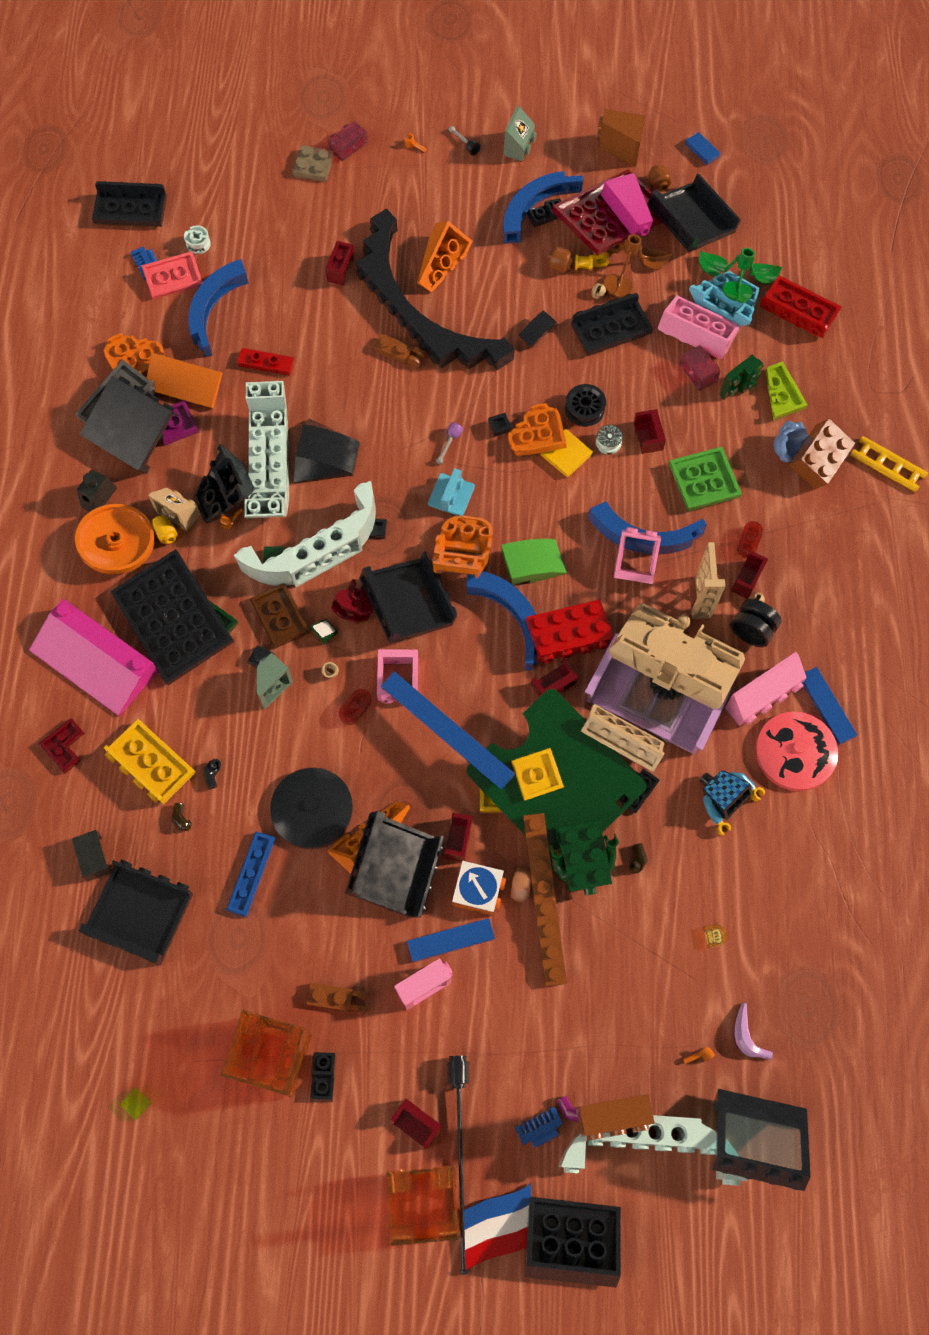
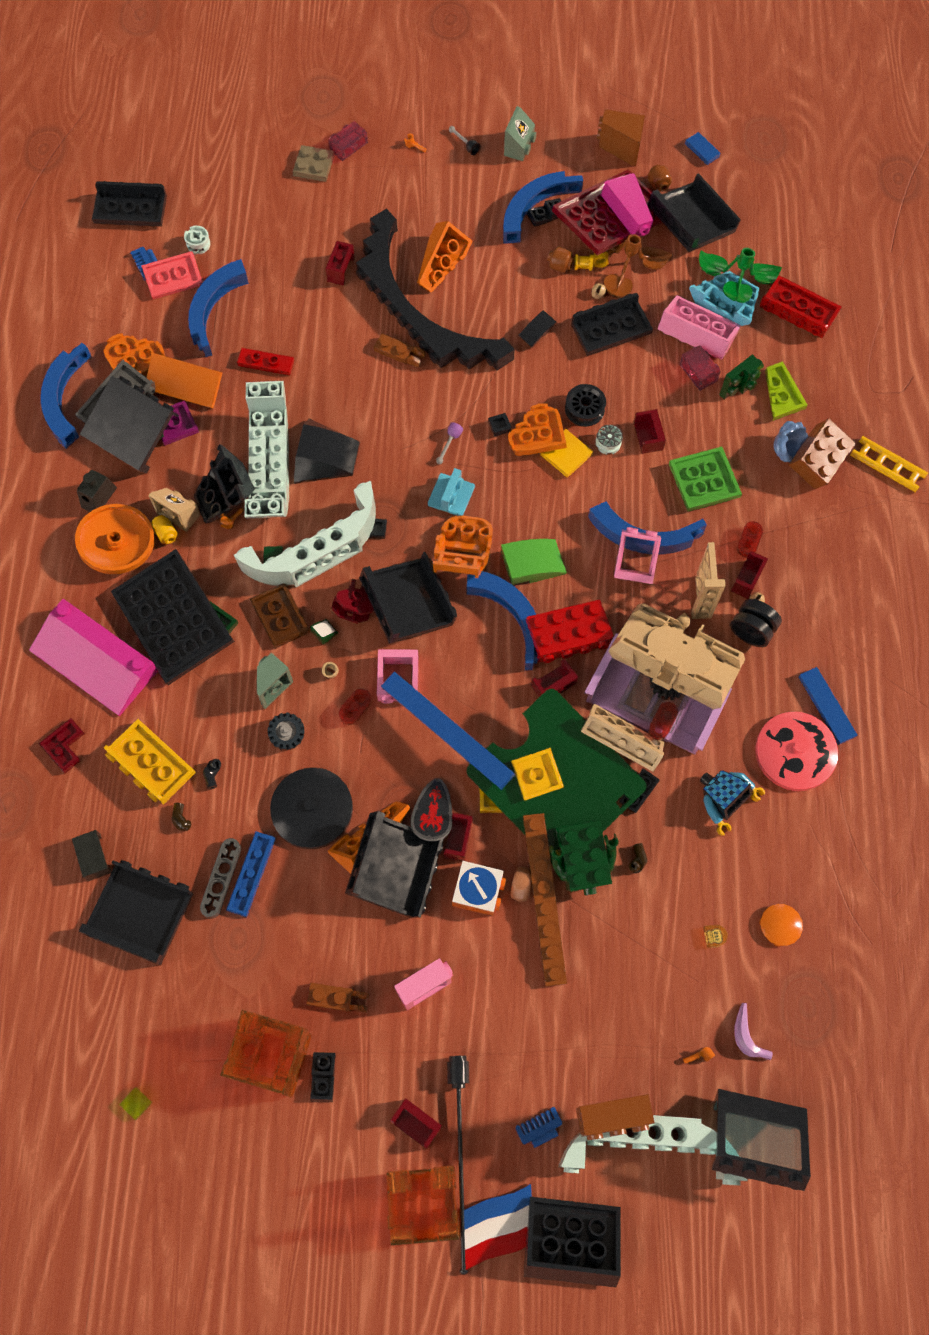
(52, 391): none -> blue arch
(217, 877): none -> dark grey beam
(258, 653): black plate -> none
(286, 731): none -> black wheel
(432, 812): none -> shield
(451, 940): blue tile -> none
(567, 1109): magenta arm -> none
(663, 722): none -> clear red plate
(767, 690): bright pink slope -> none
(781, 925): none -> orange dish

